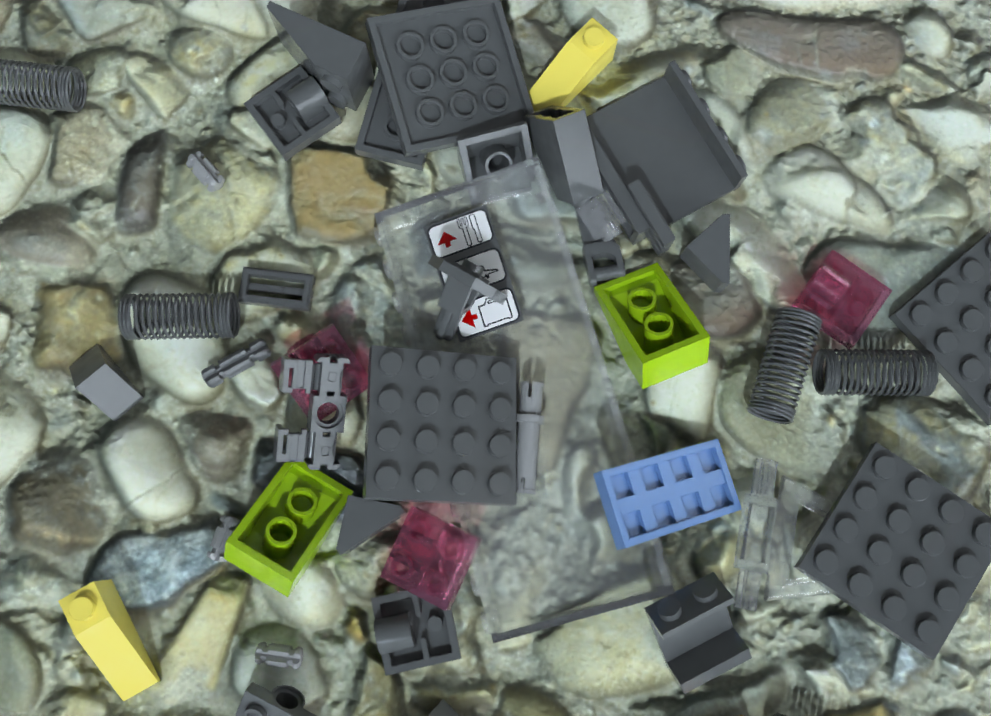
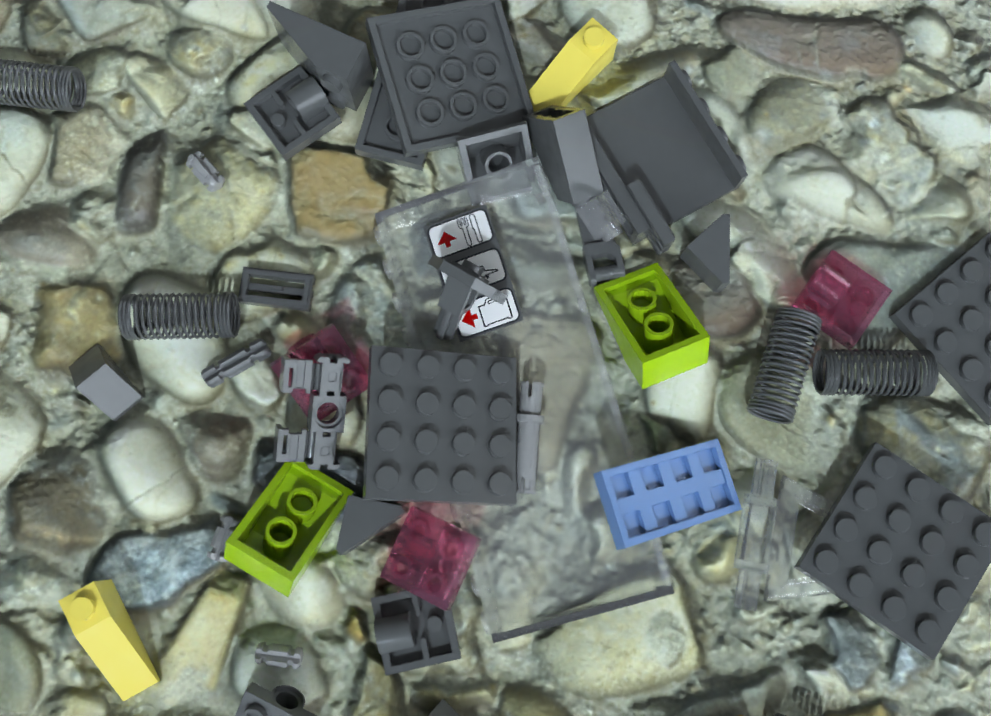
(697, 632): dark grey panel -> none

